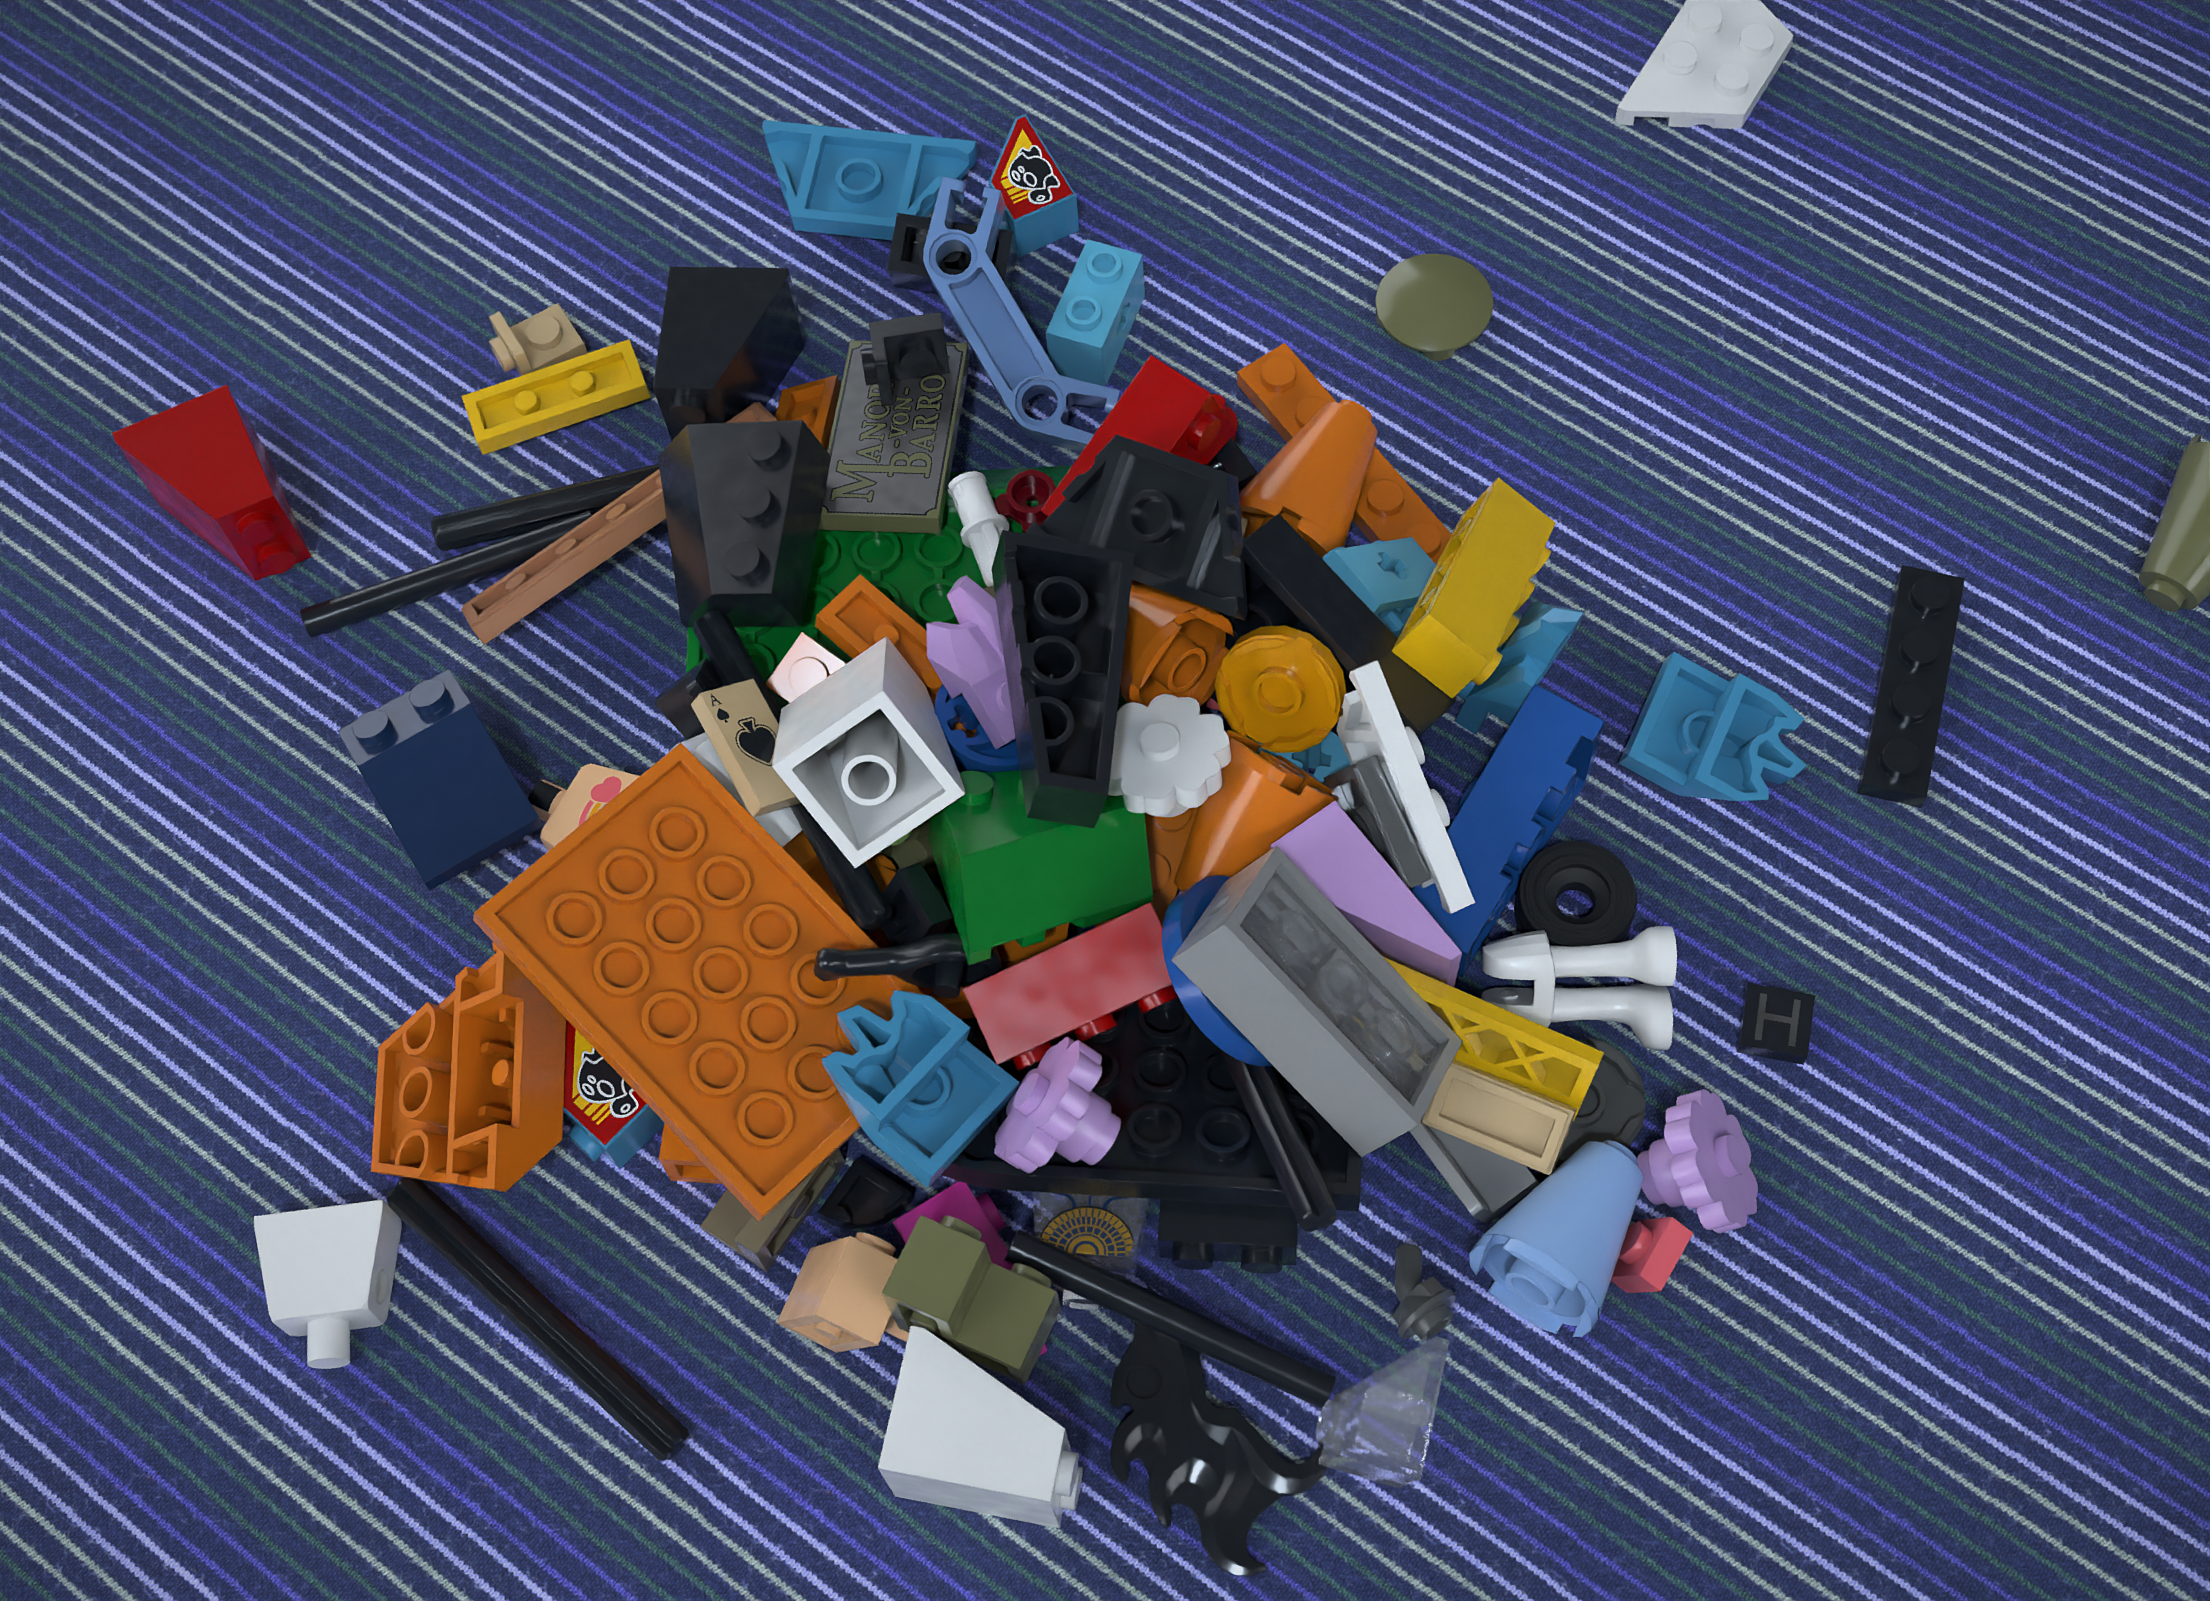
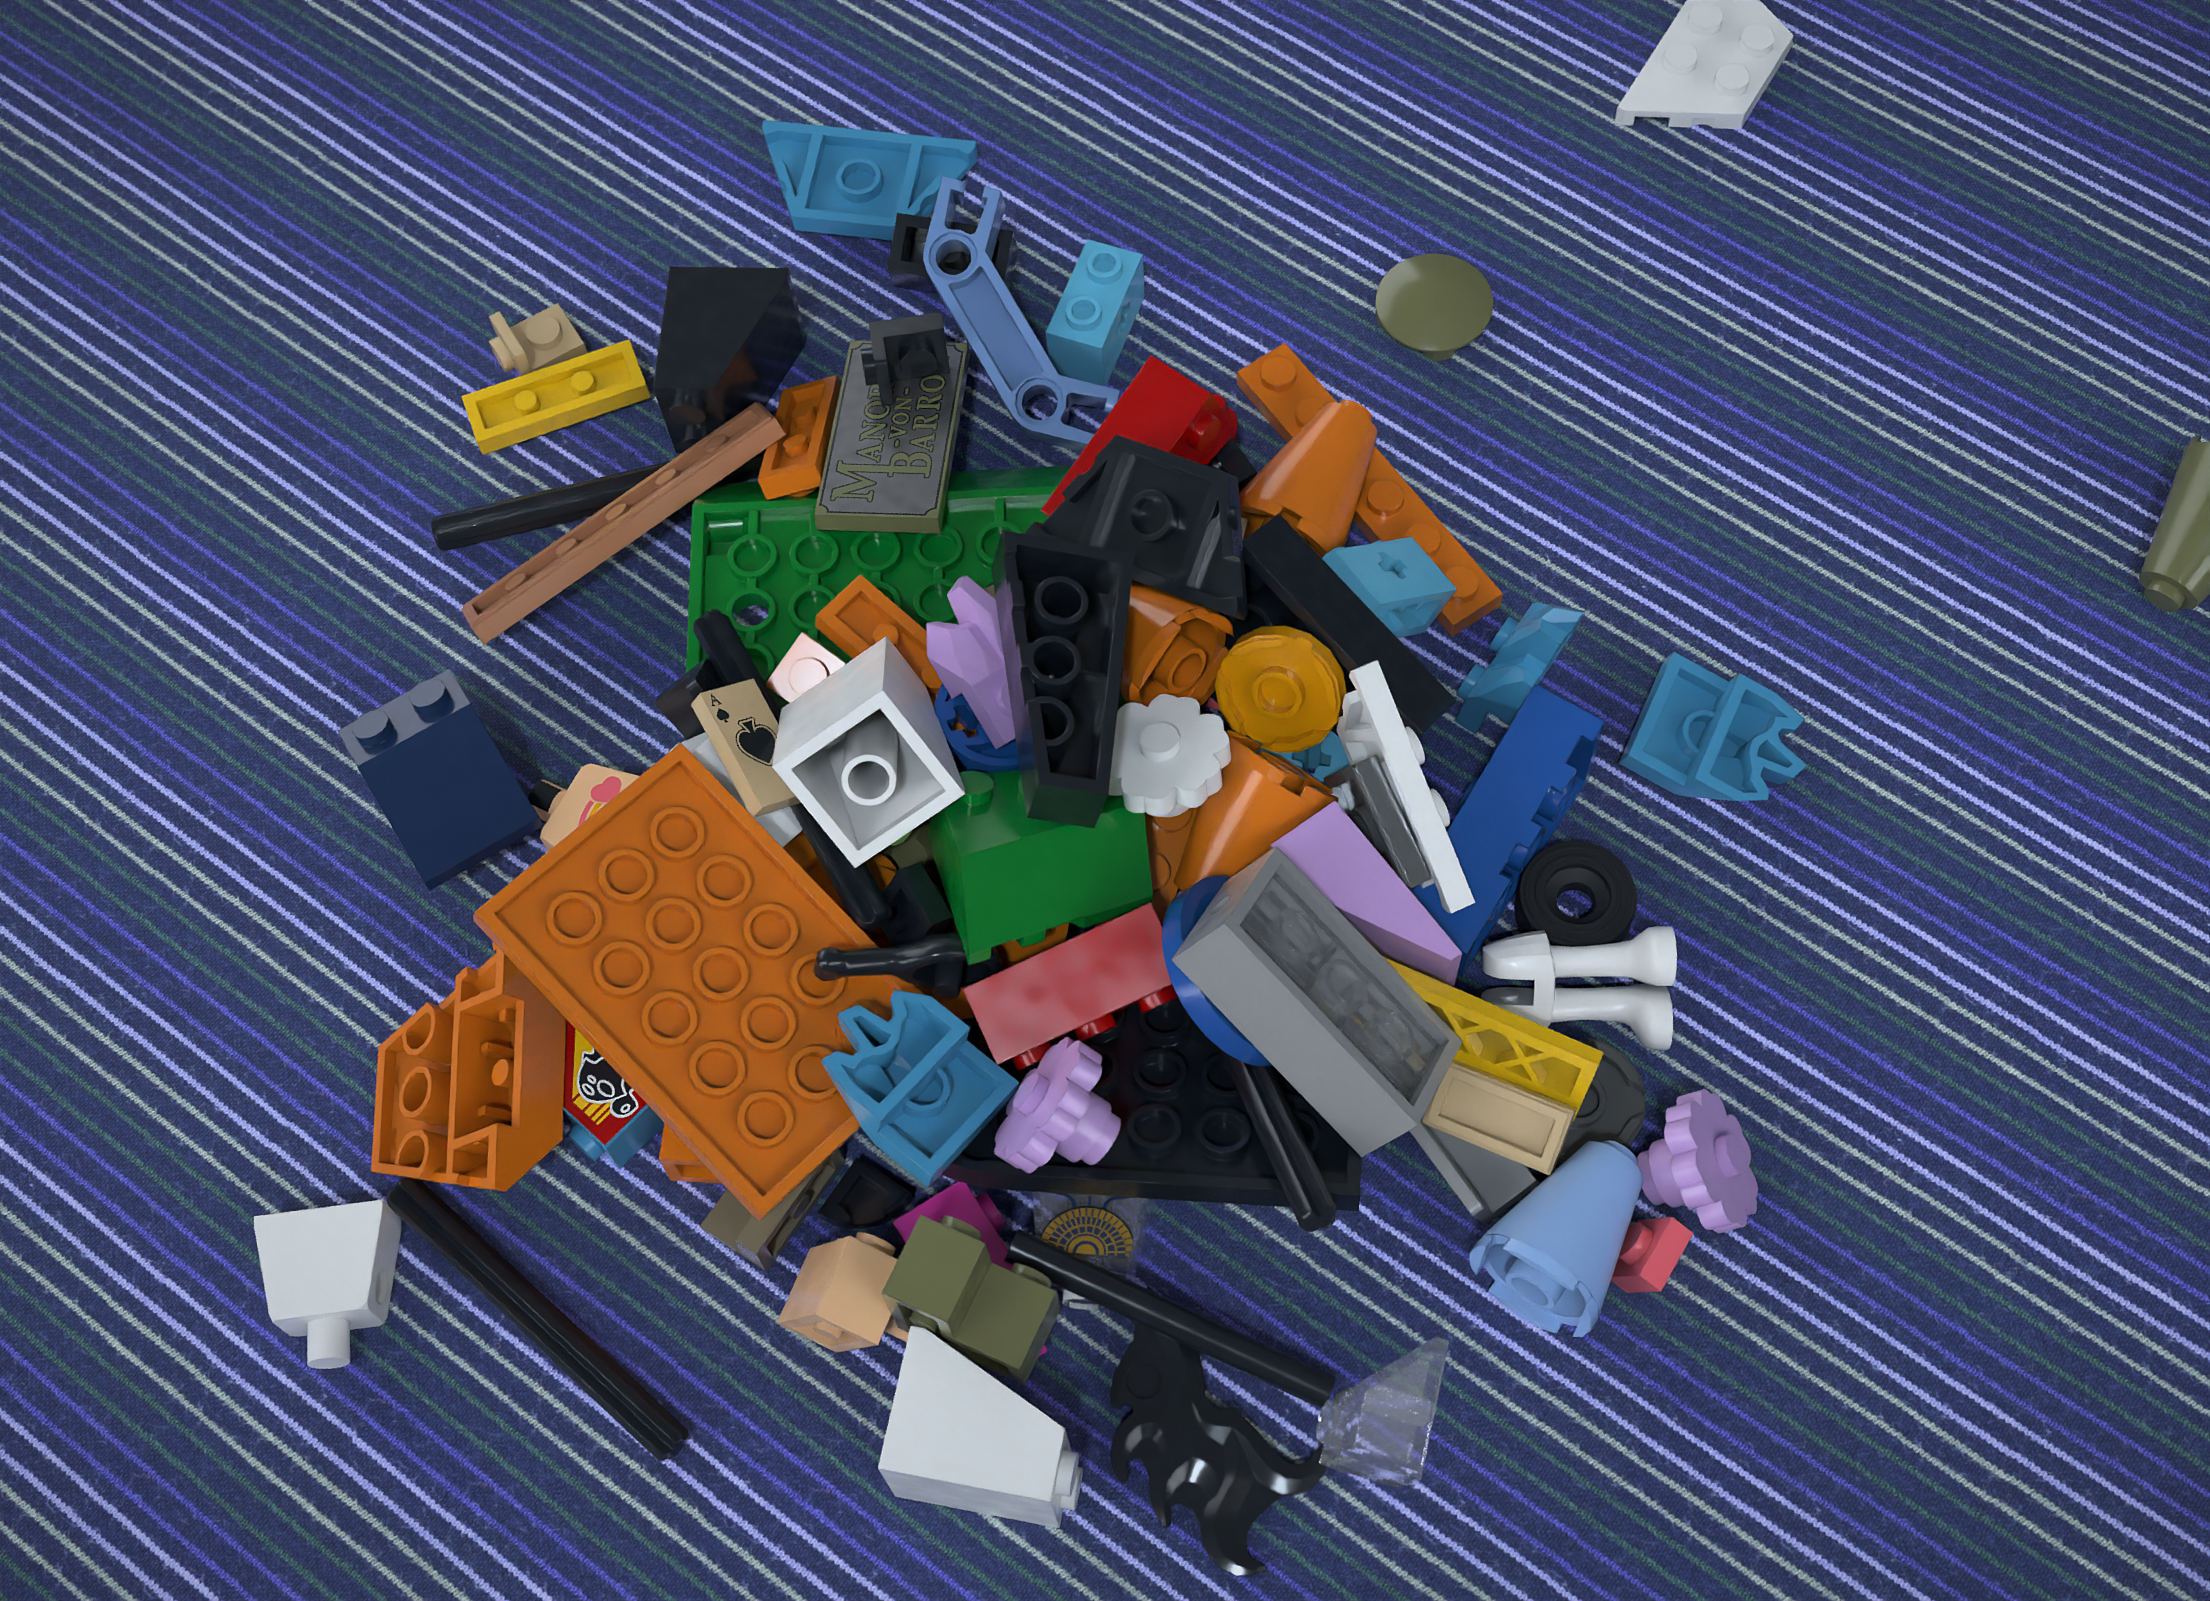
(217, 481): red slope -> none
(433, 578): black piece -> none
(744, 519): black wedge -> none
(979, 519): white axle -> none
(1023, 488): dark red plate -> none
(1035, 191): slope -> none
(1209, 1232): black brick -> none
(1423, 1304): dark grey plate -> none
(1476, 590): yellow brick -> none
(1775, 1023): black tile -> none
(1911, 686): black plate -> none

